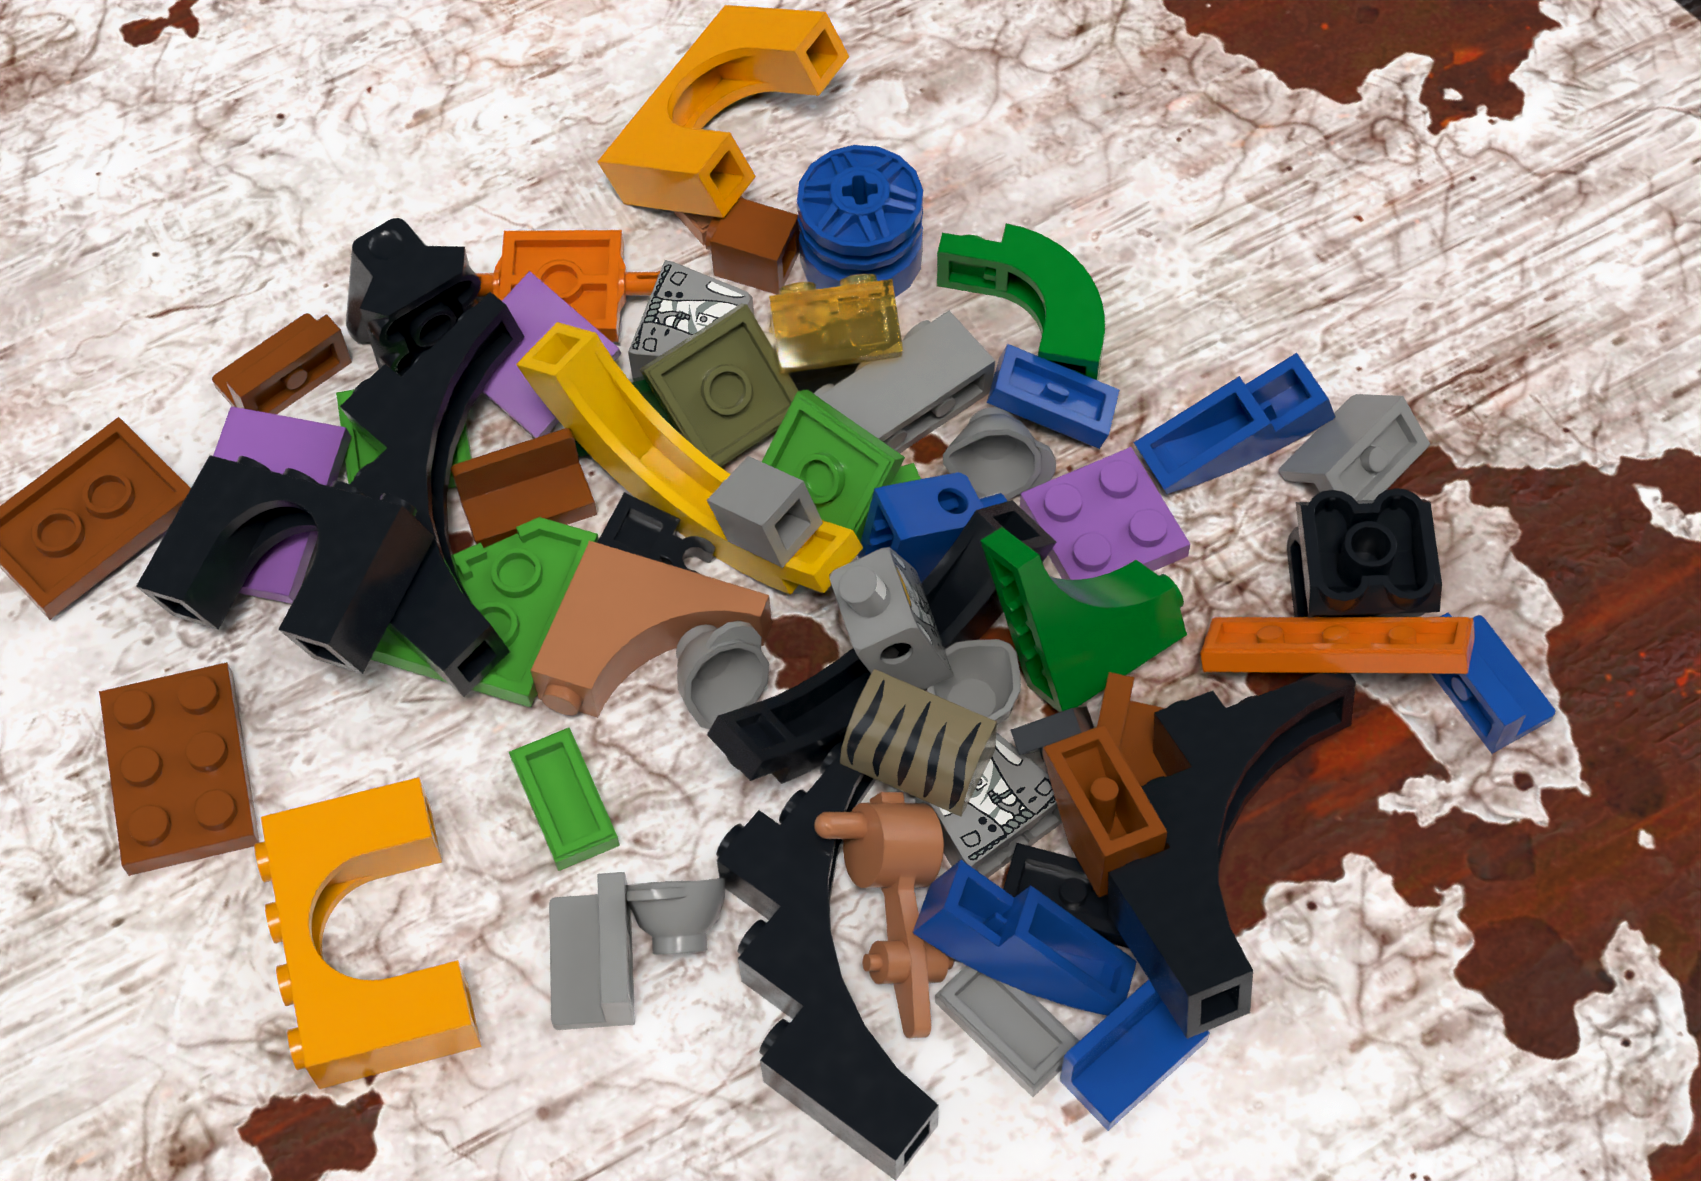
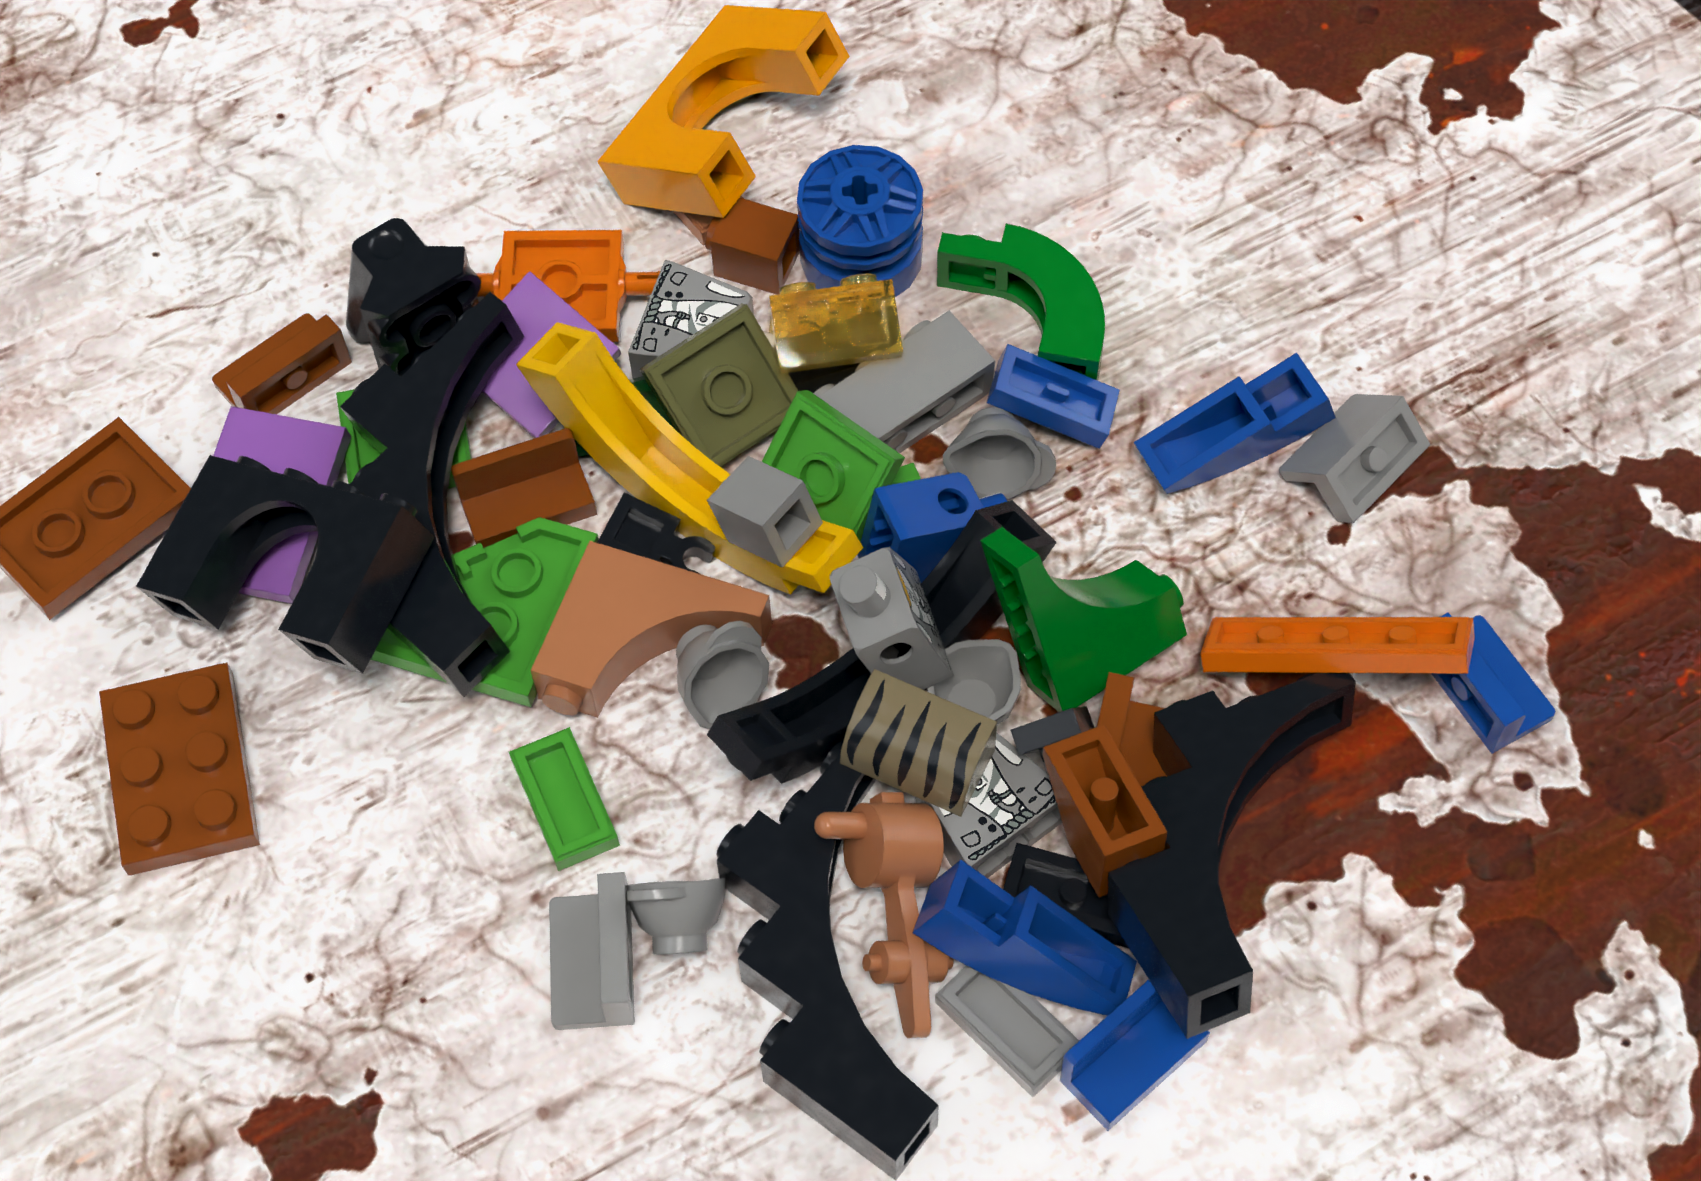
(344, 1022): light orange arch -> none
(1106, 518): medium lavender plate -> none
(1364, 556): black piece -> none

